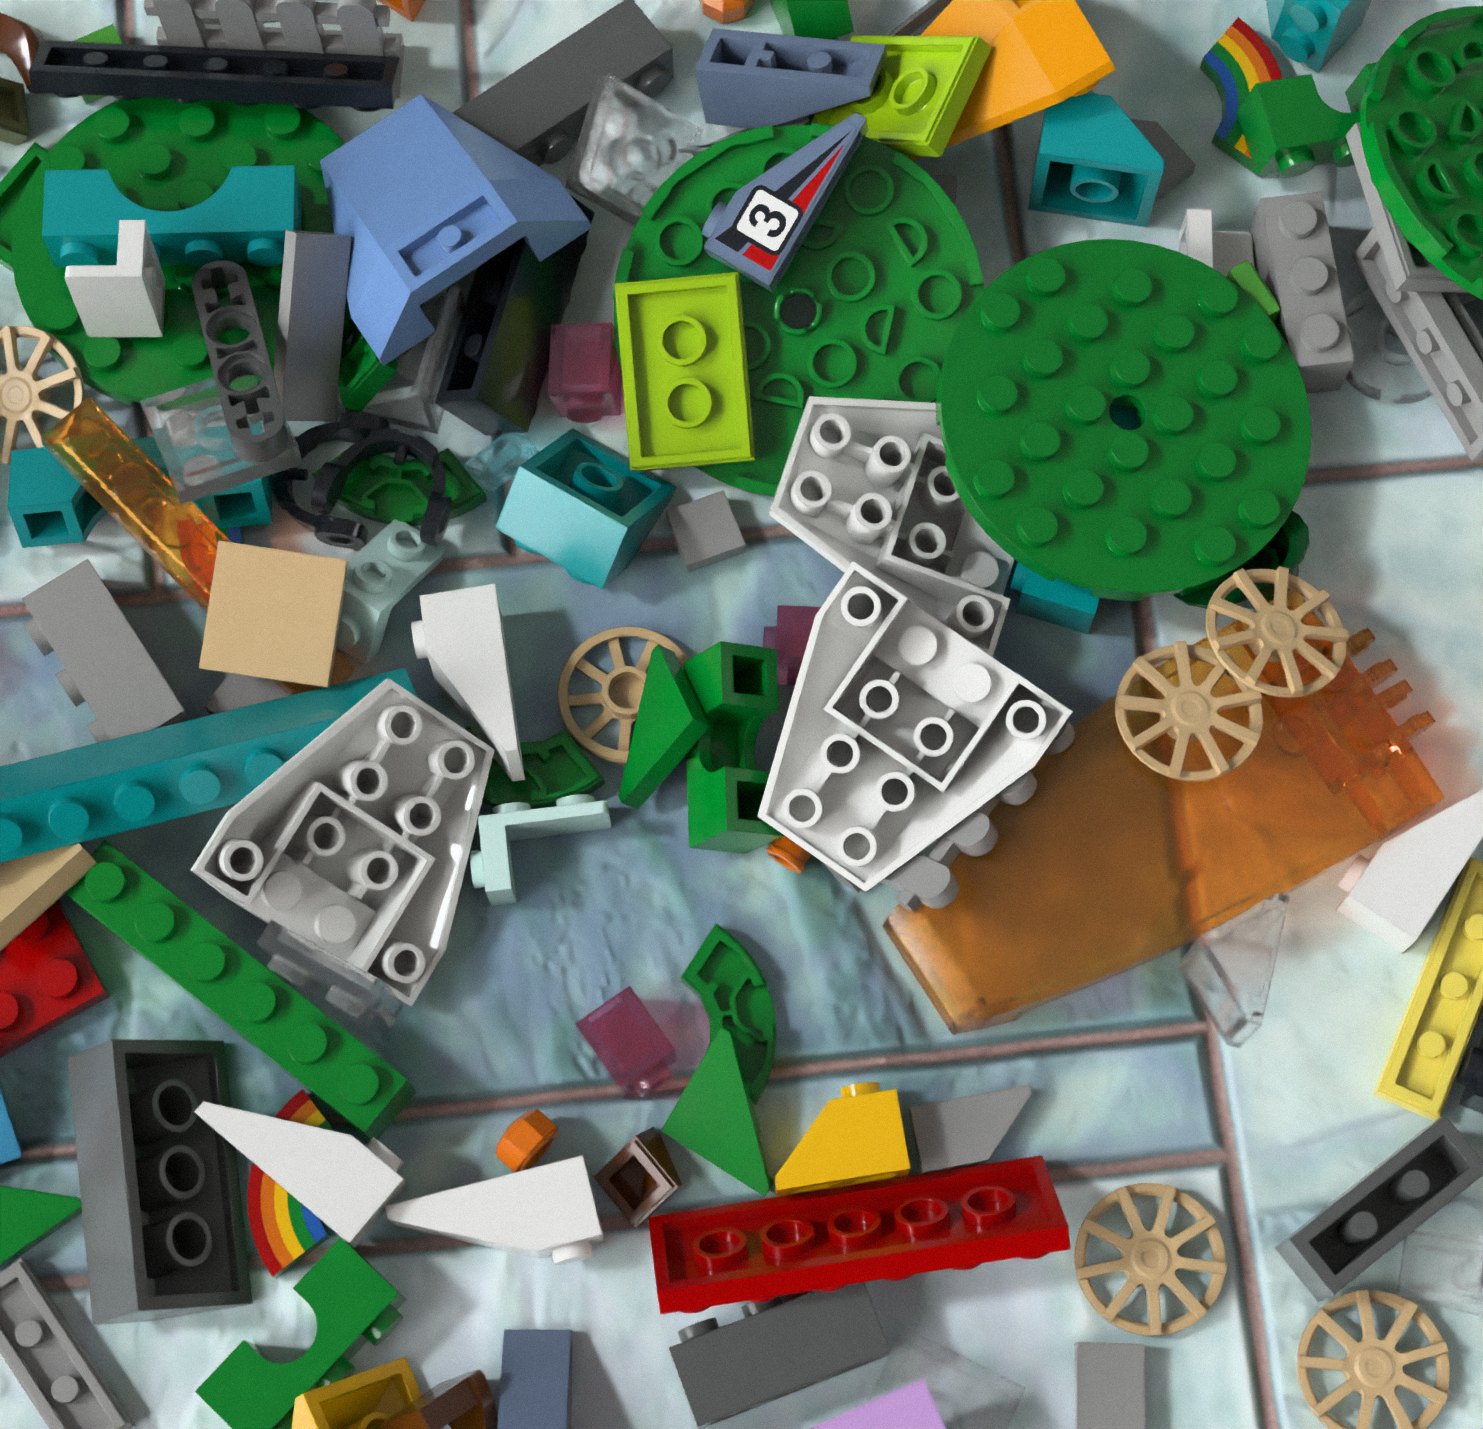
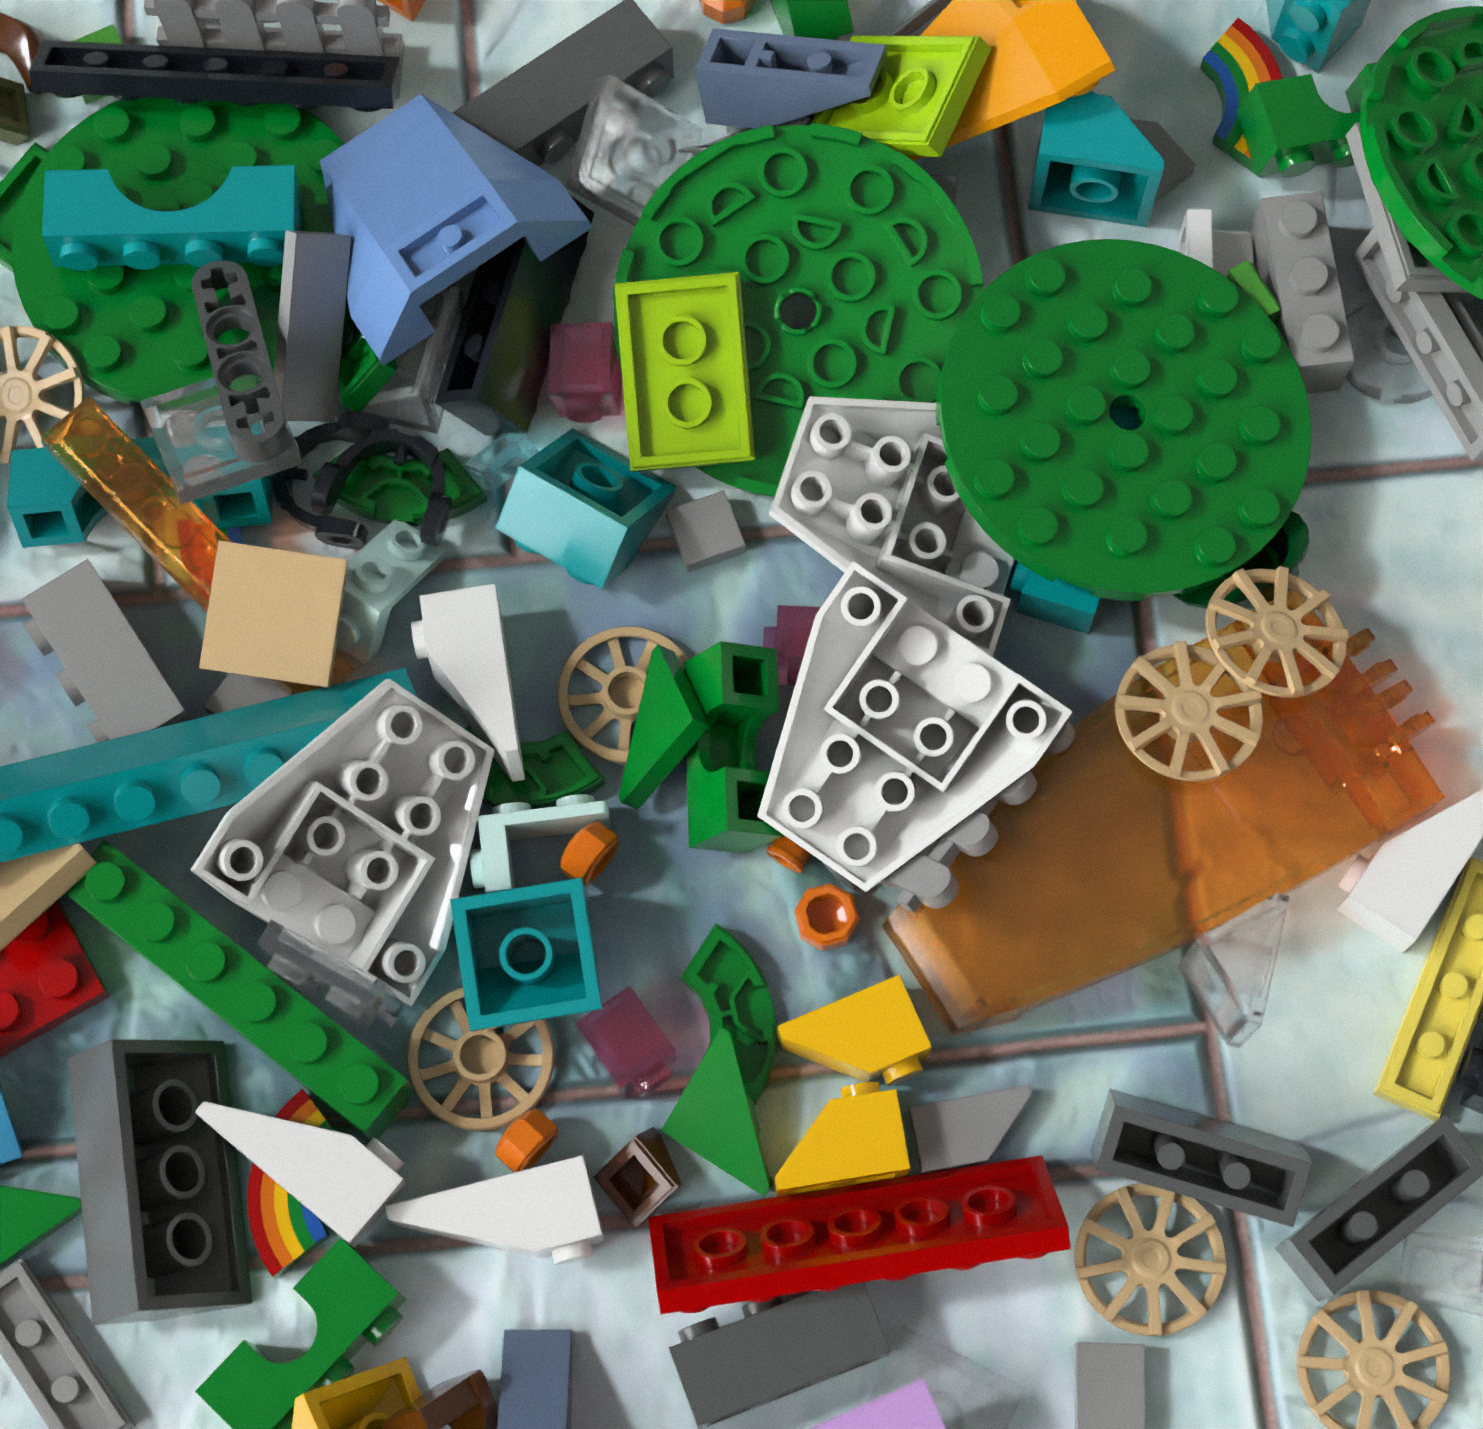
(124, 296): white panel -> none
(479, 1061): none -> tan wheel
(527, 954): none -> teal slope
(589, 852): none -> orange tile
(776, 210): slope -> none
(826, 917): none -> orange tile
(862, 1035): none -> yellow slope
(1201, 1157): none -> dark grey brick

